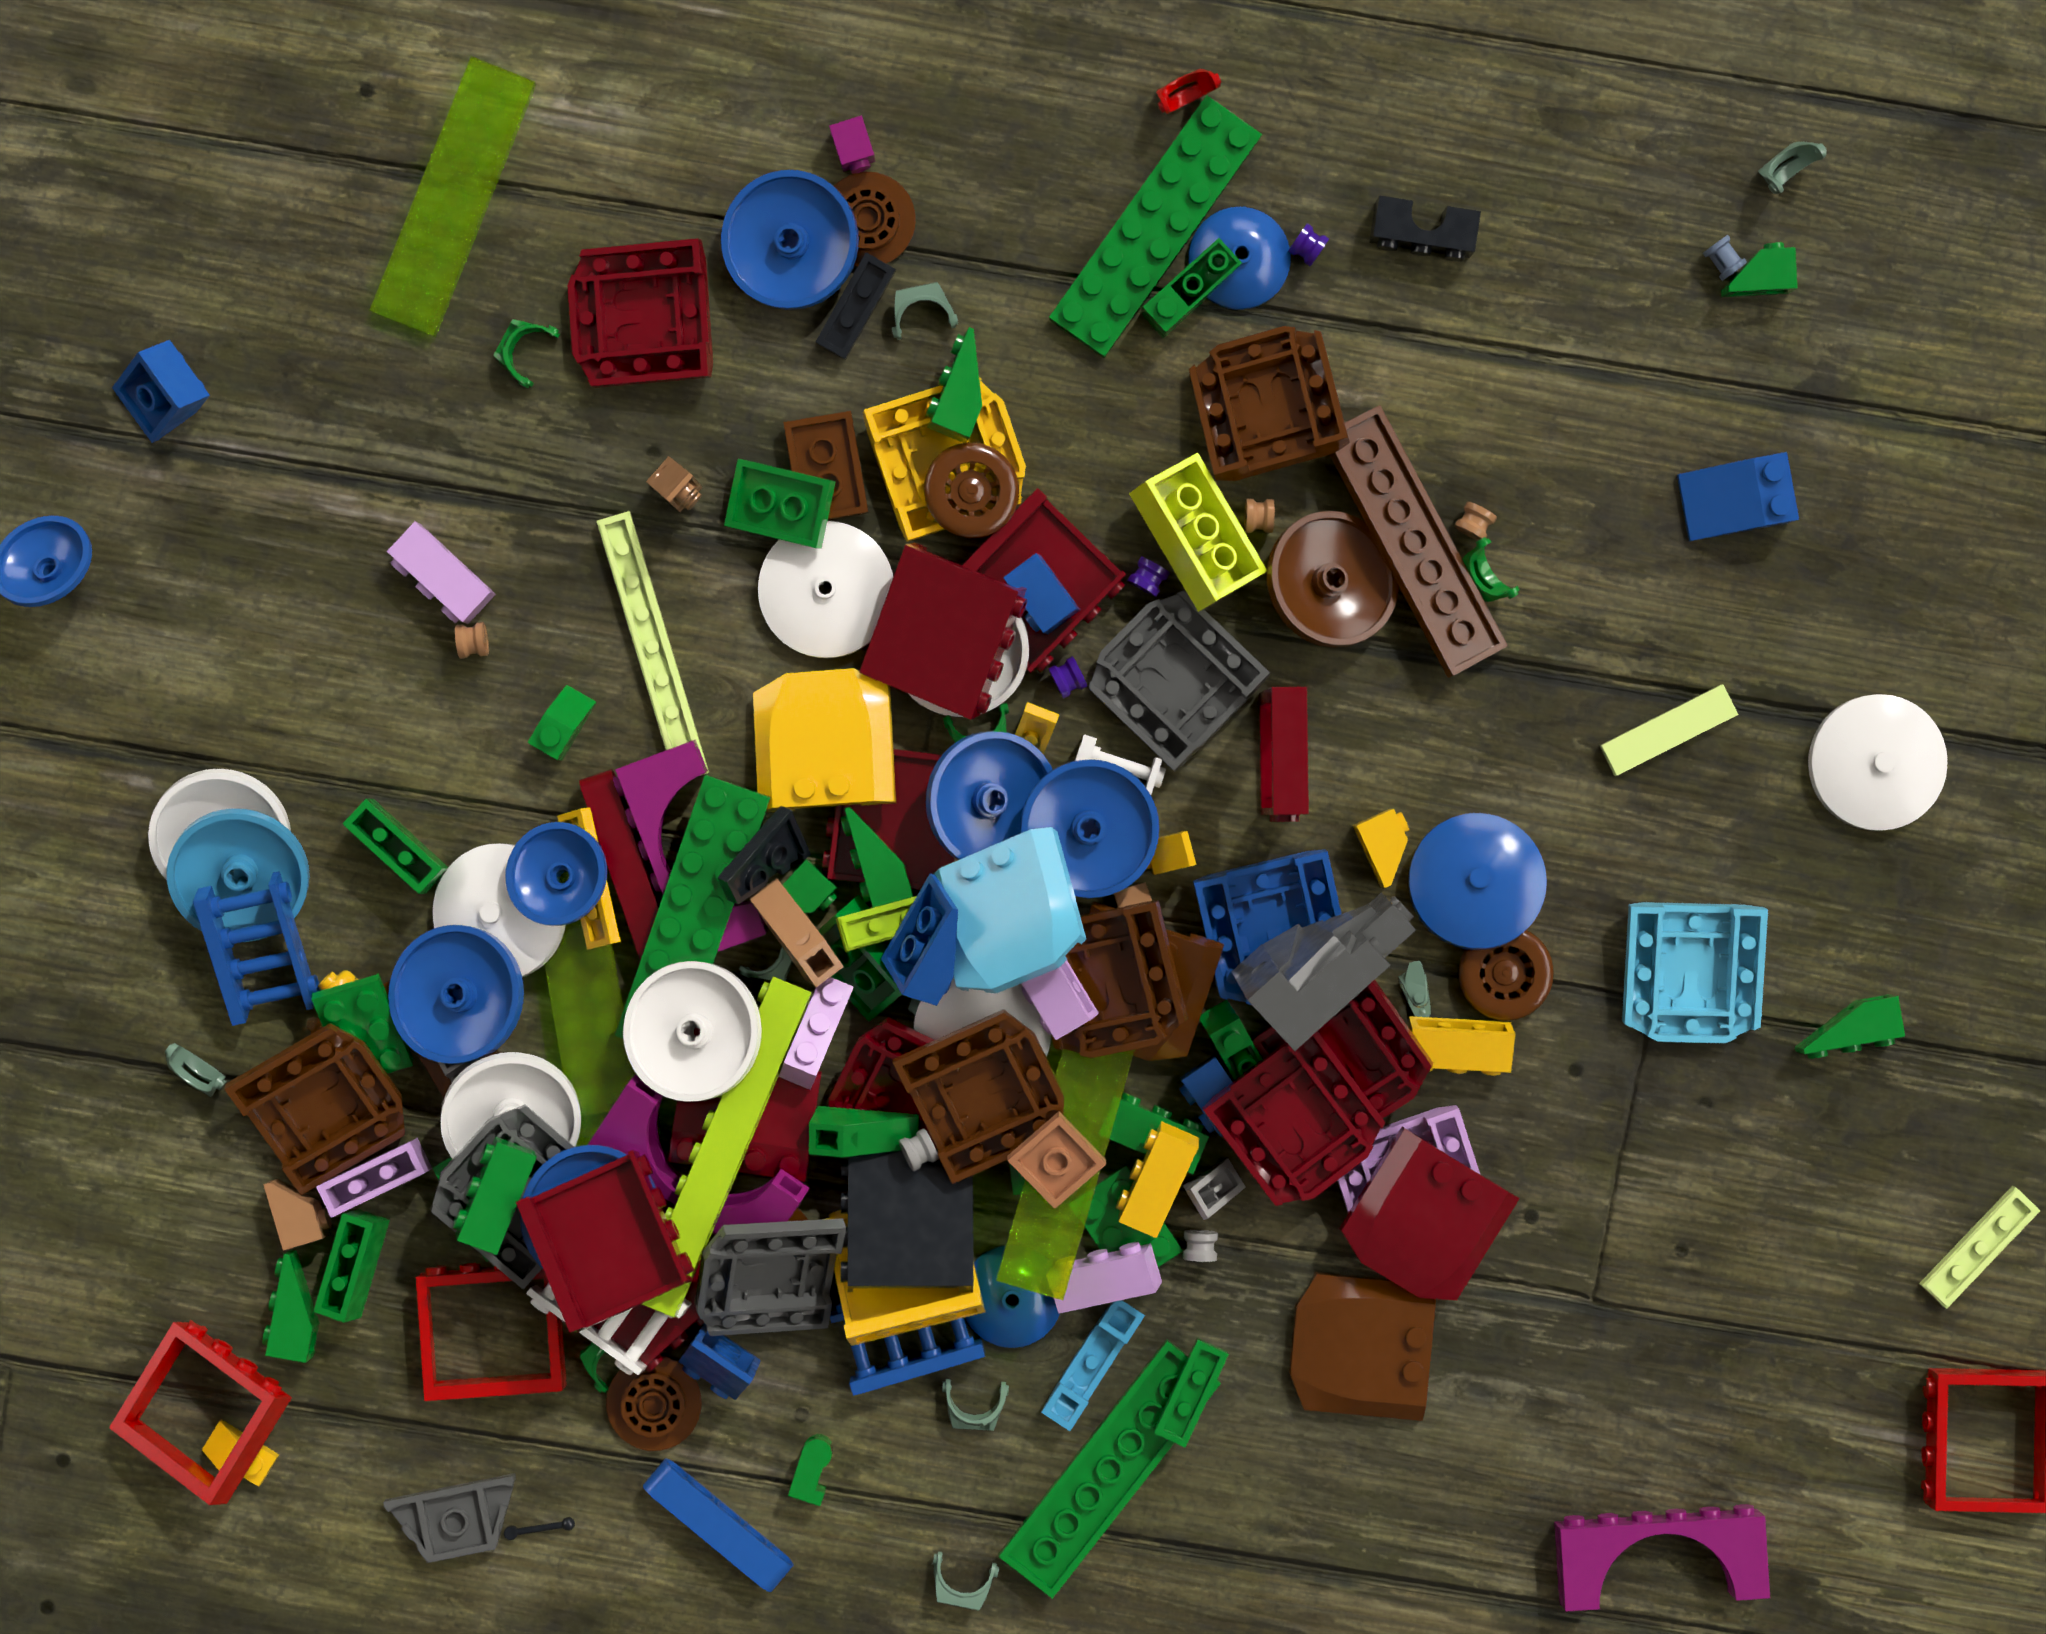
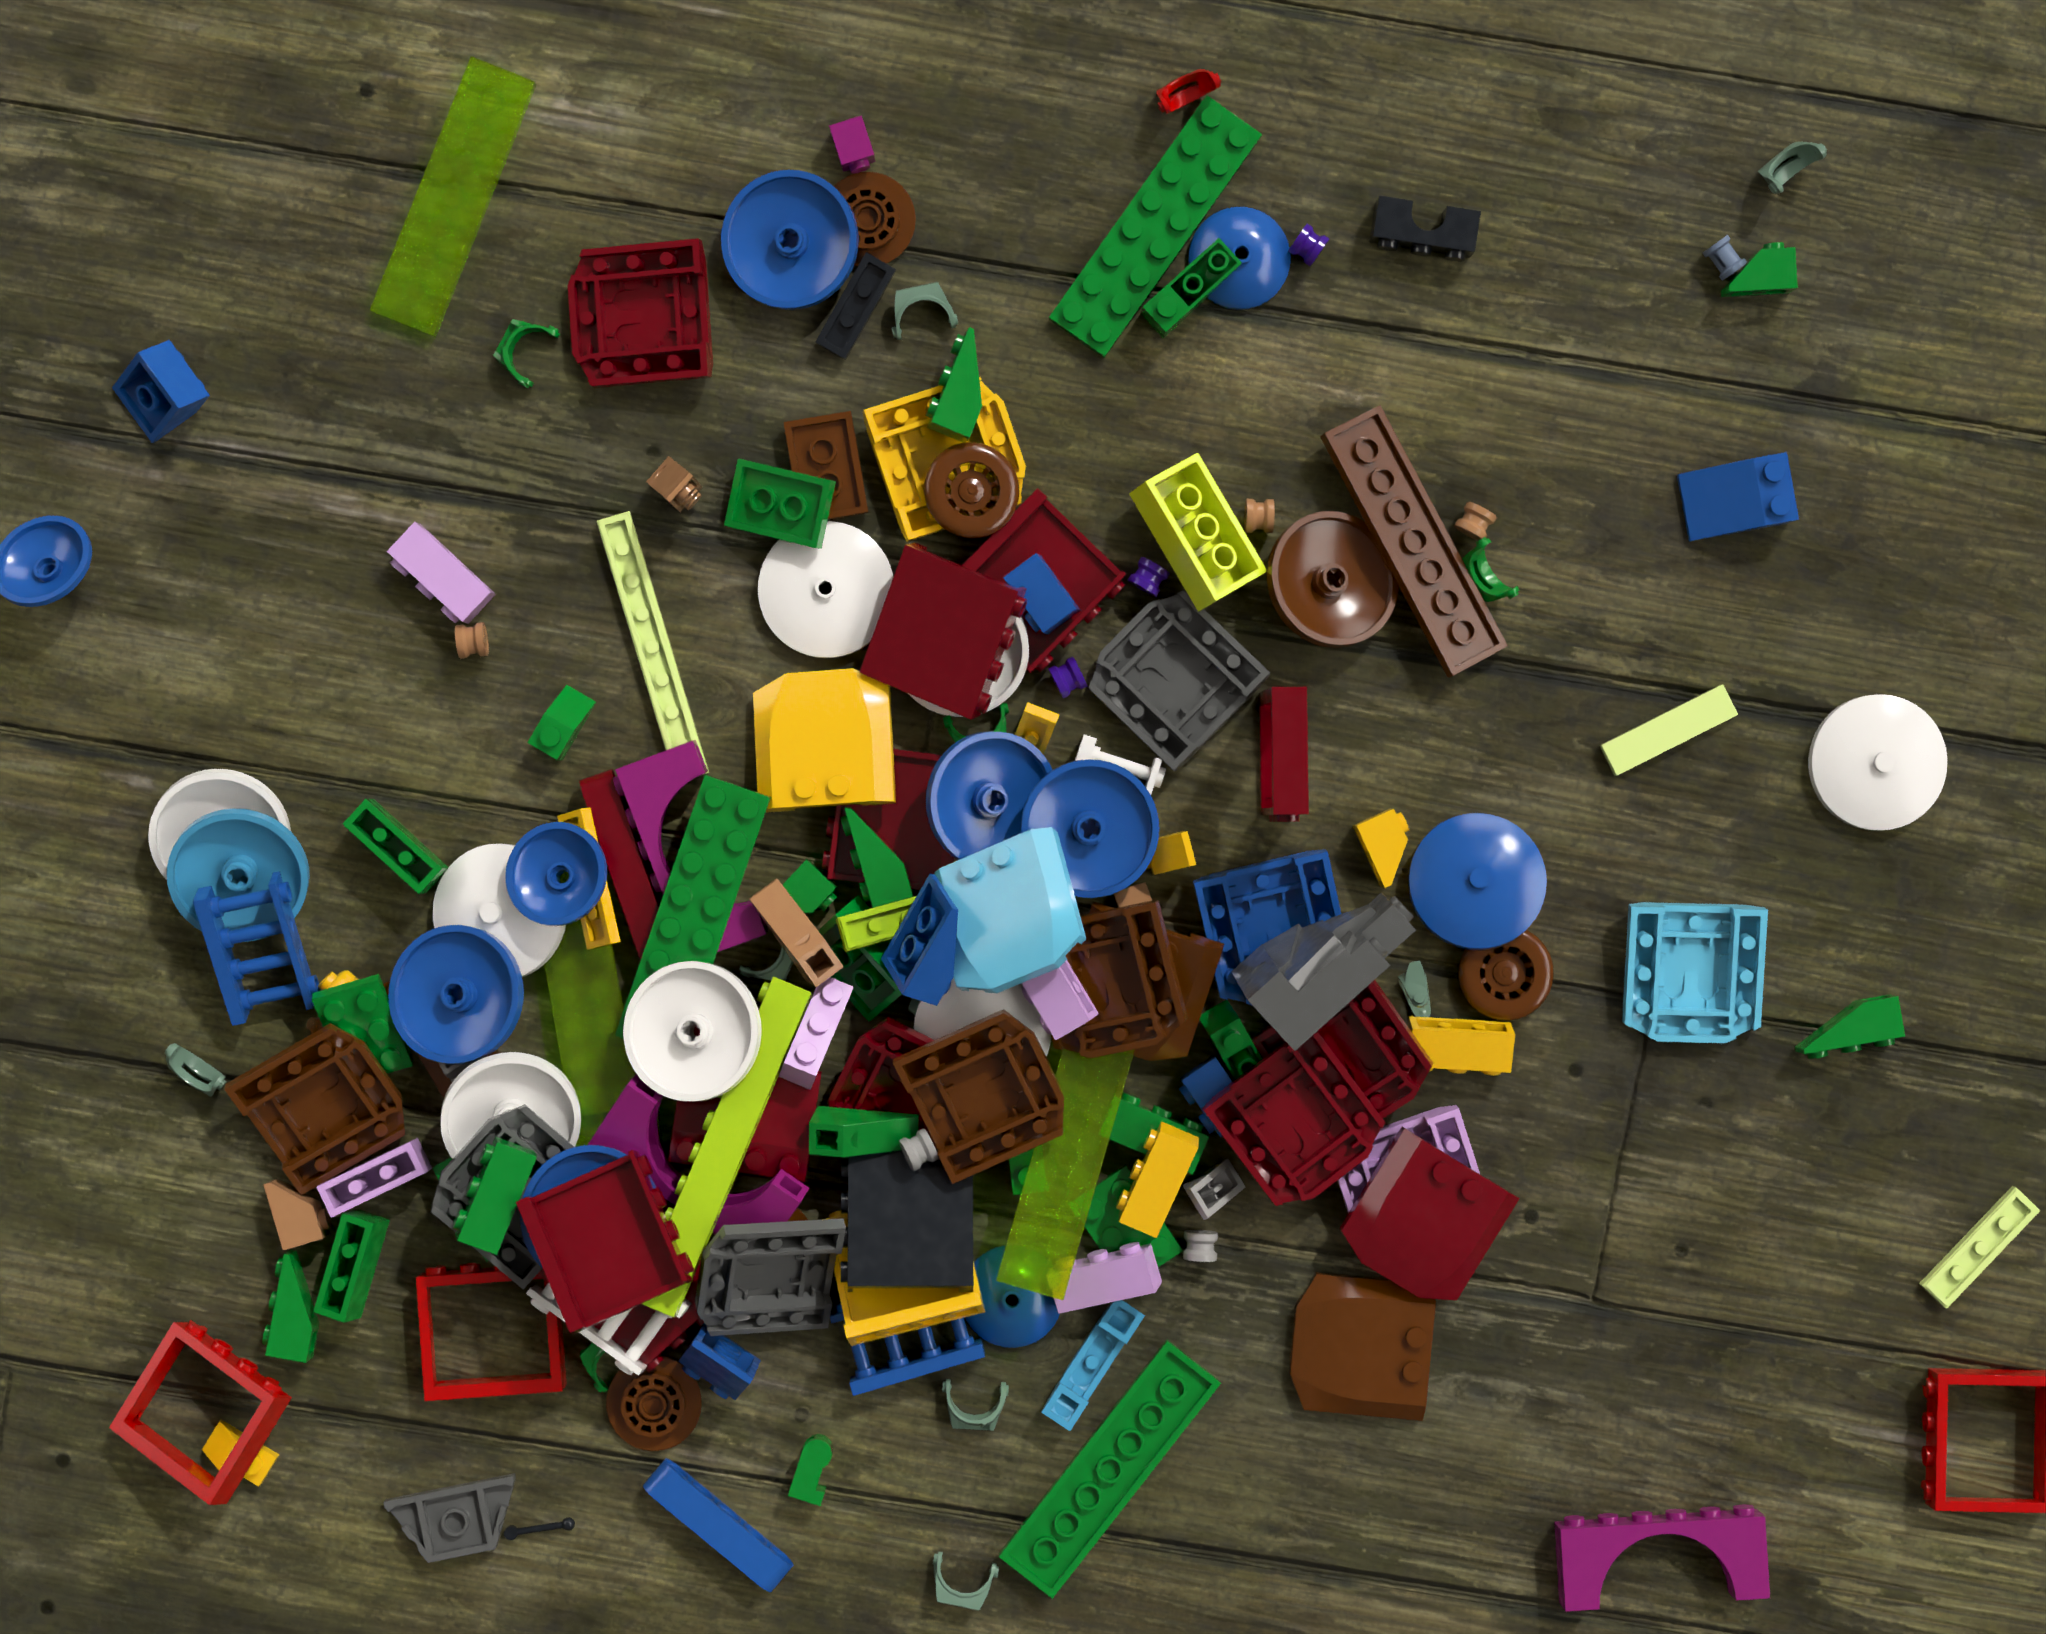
(766, 854): black wing -> none
(1056, 1160): nougat plate -> none
(1191, 1392): green plate -> none
(1268, 403): reddish brown wedge -> none

